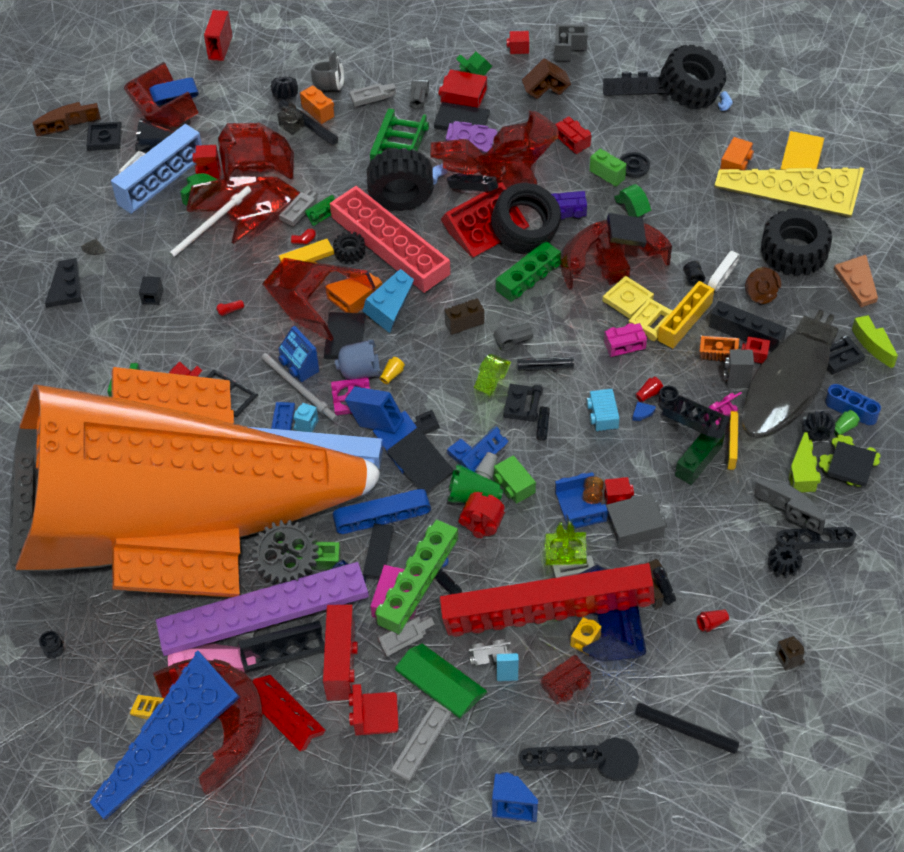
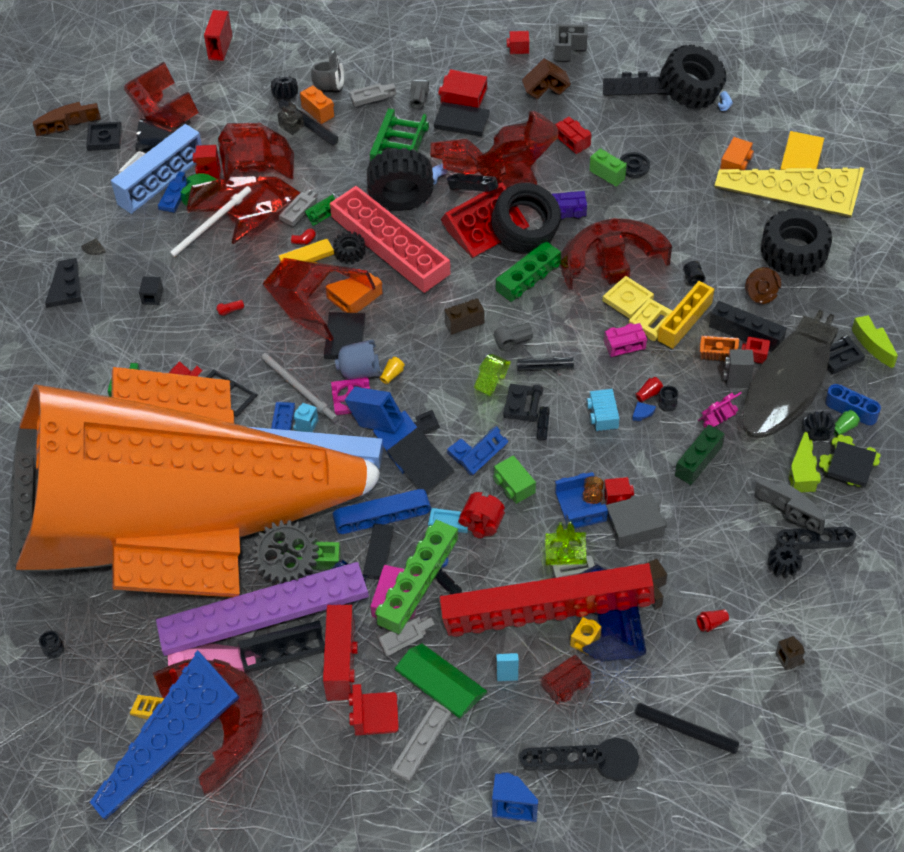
(169, 91): blue beam -> none
(172, 196): none -> blue hinge
(281, 713): red fence -> none
(298, 355): slope -> none
(388, 300): dark azure wedge -> none
(447, 516): none -> medium azure tile
(467, 482): green cone -> none
(475, 64): green brick -> none
(479, 135): medium lavender piece -> none
(481, 652): light grey hinge -> none
(486, 466): light grey cone -> none
(626, 230): black tile -> none
(634, 200): green brick -> none
(664, 585): black axle -> none
(697, 422): black fence -> none
(724, 270): white beam -> none
(732, 440): yellow tile -> none
(858, 280): nougat wing -> none

